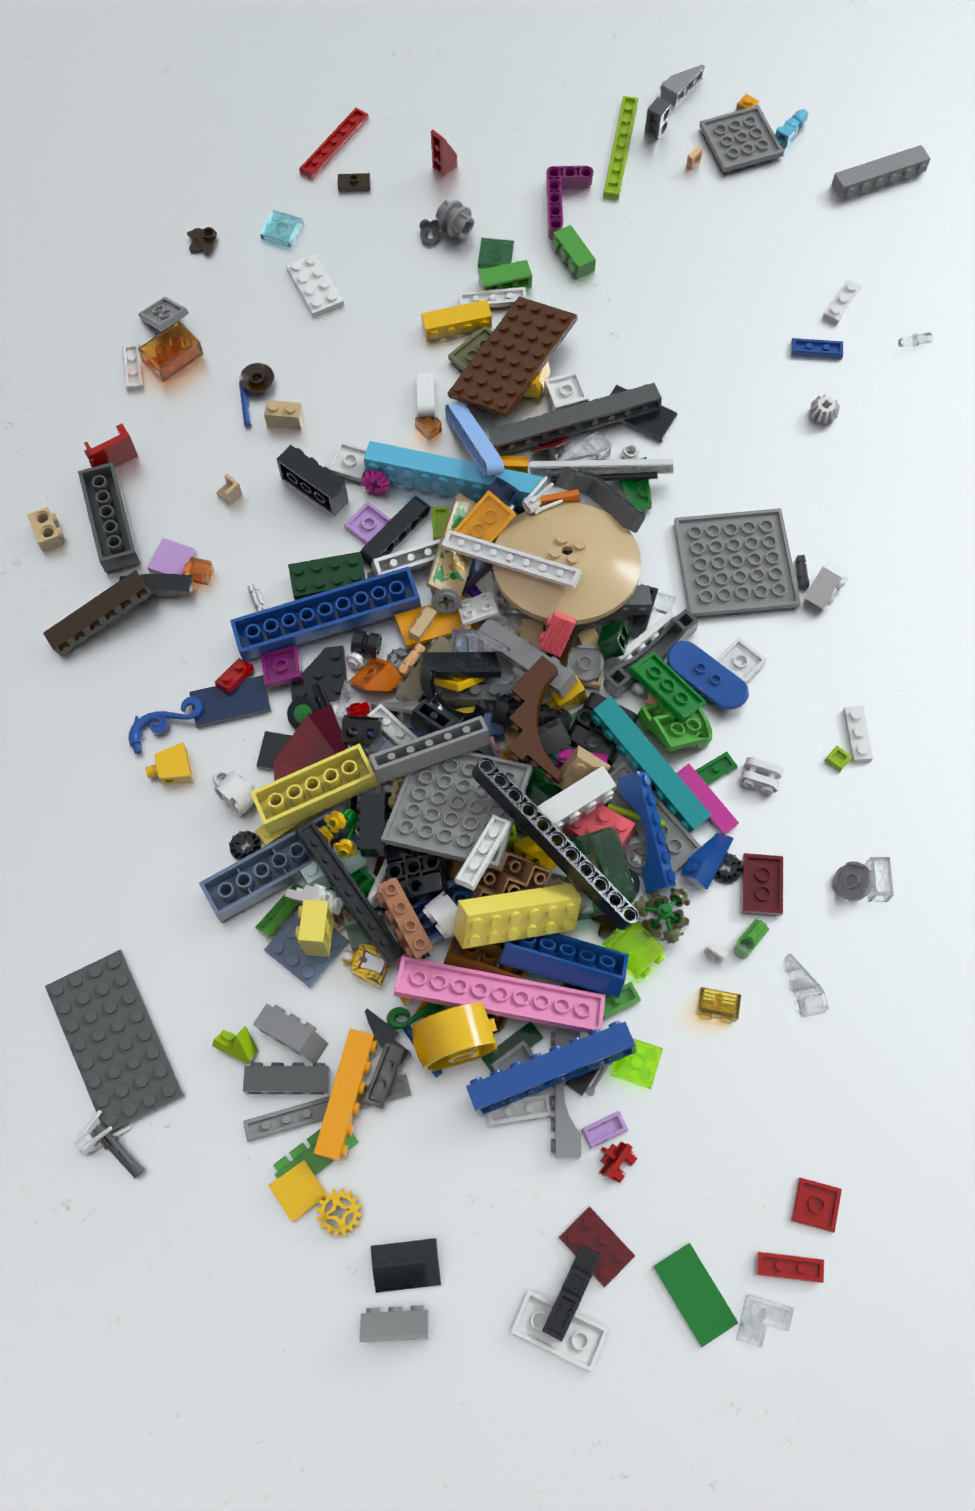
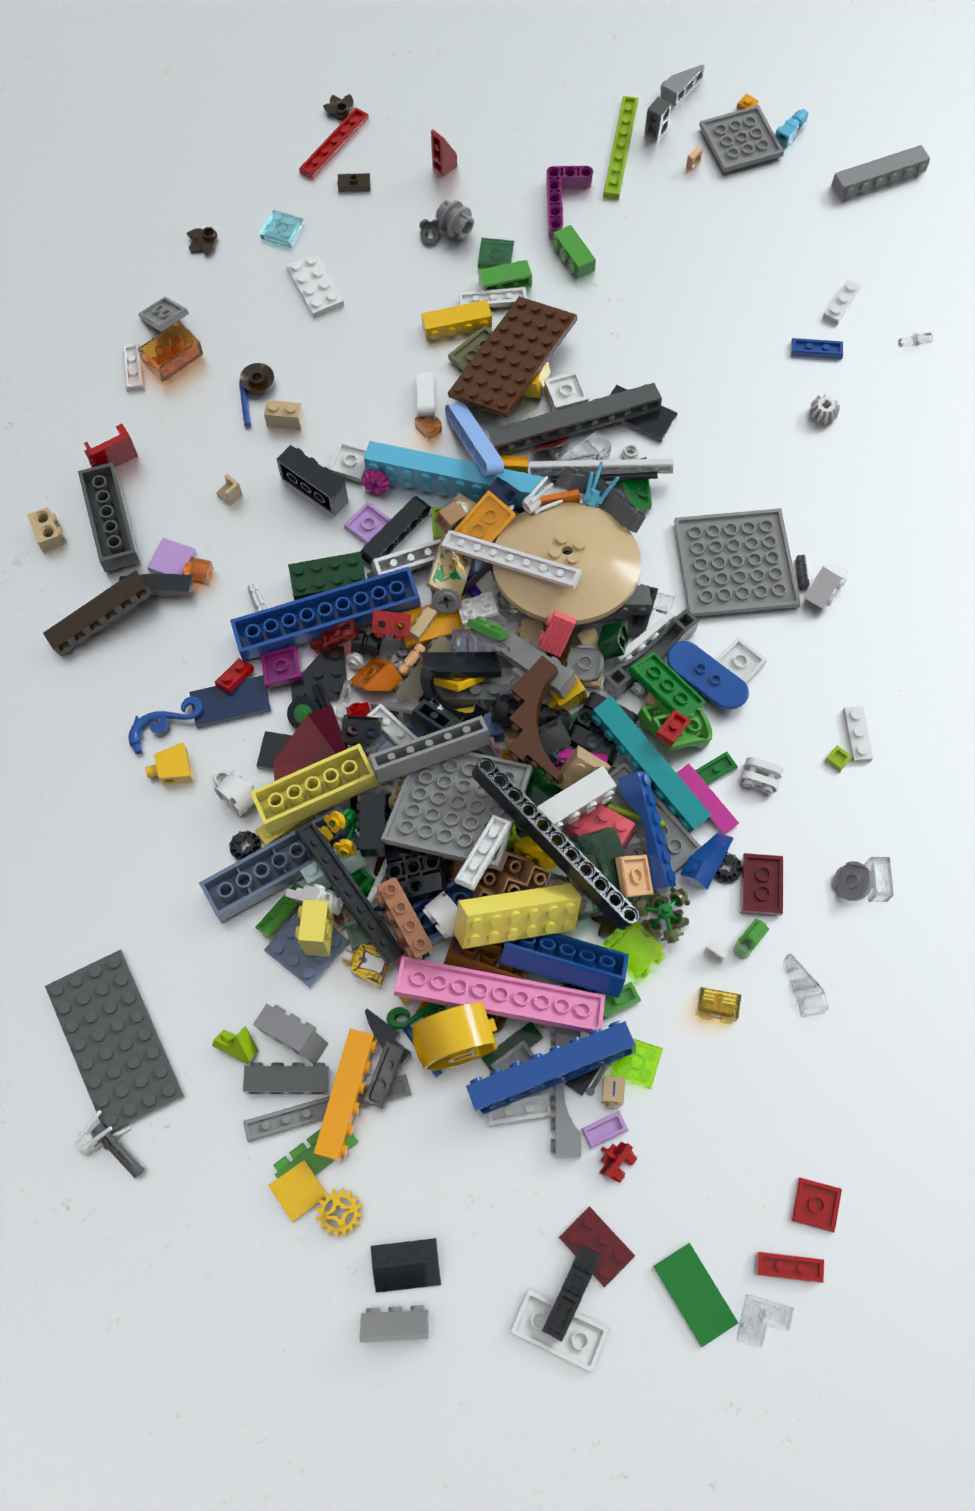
(335, 636): none -> clear red hinge
(339, 106): none -> dark brown plate
(390, 622): none -> red brick
(450, 516): none -> medium nougat brick
(492, 630): none -> bright green plate
(592, 496): none -> medium azure plant
(613, 1091): none -> tan brick
(634, 876): none -> light nougat tile
(672, 728): none -> red plate

